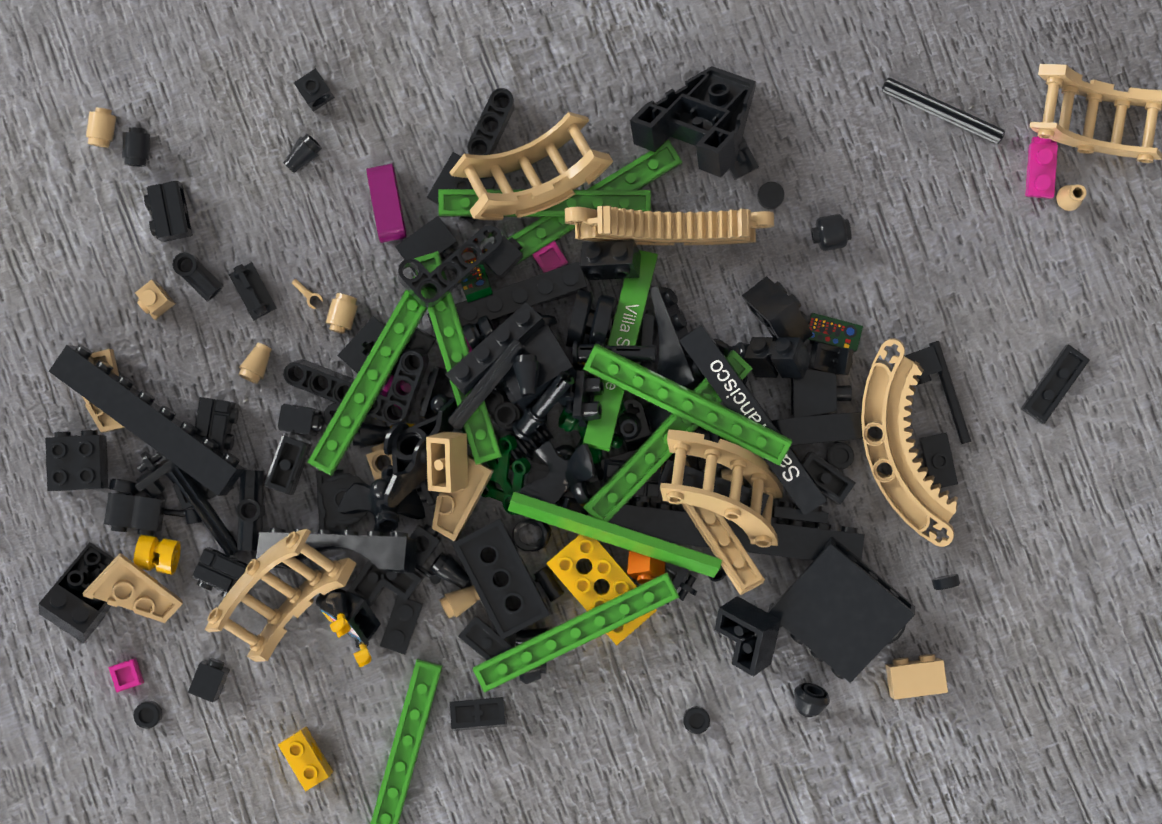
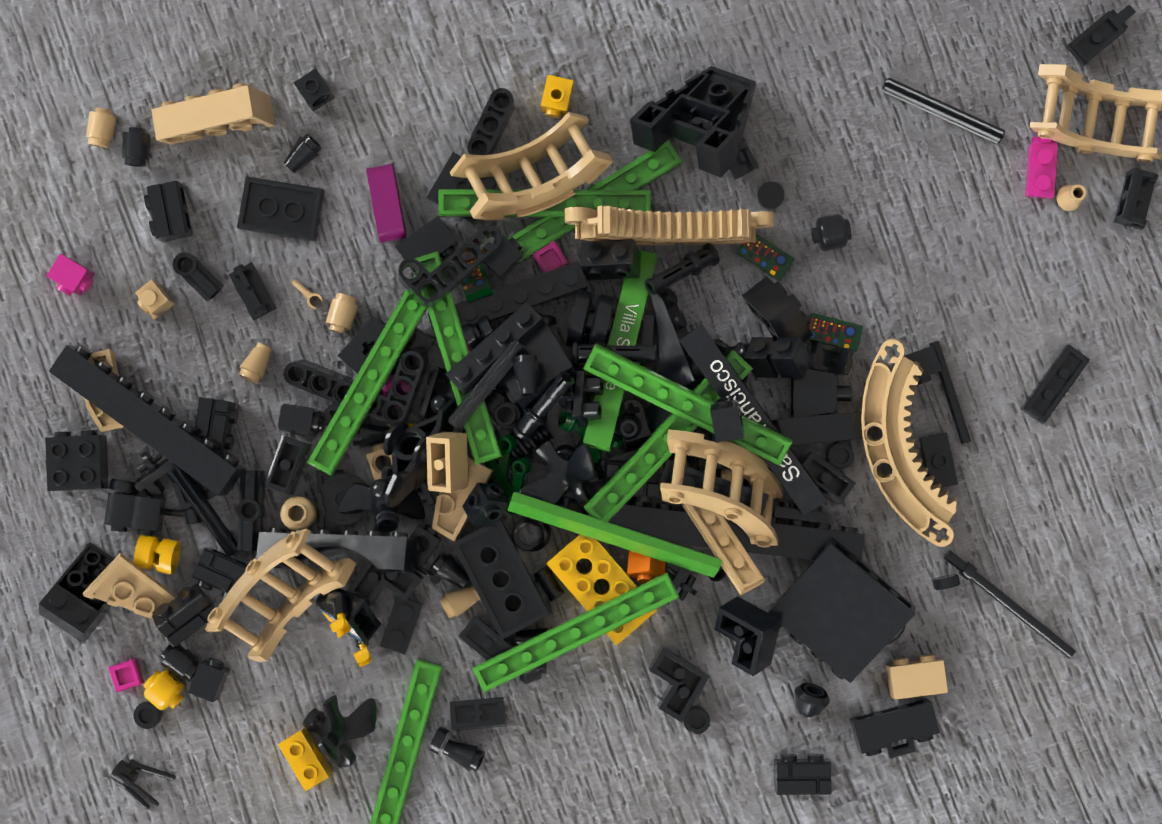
(70, 276): none -> dark pink brick
(126, 775): none -> black plant
(164, 690): none -> yellow head
(180, 662): none -> black brick
(183, 614): none -> black brick
(212, 114): none -> tan wedge
(280, 209): none -> black tile
(298, 513): none -> tan head
(338, 730): none -> black animal
(438, 740): none -> black tile
(464, 754): none -> black cone
(485, 504): none -> black brick
(556, 96): none -> yellow brick
(685, 682): none -> black brick
(691, 265): none -> black pin
(727, 420): none -> black brick
(766, 257): none -> tile
(802, 776): none -> black brick
(901, 722): none -> black piece
(970, 572): none -> black bar
(1100, 35): none -> black hinge
(1135, 198): none -> black hinge

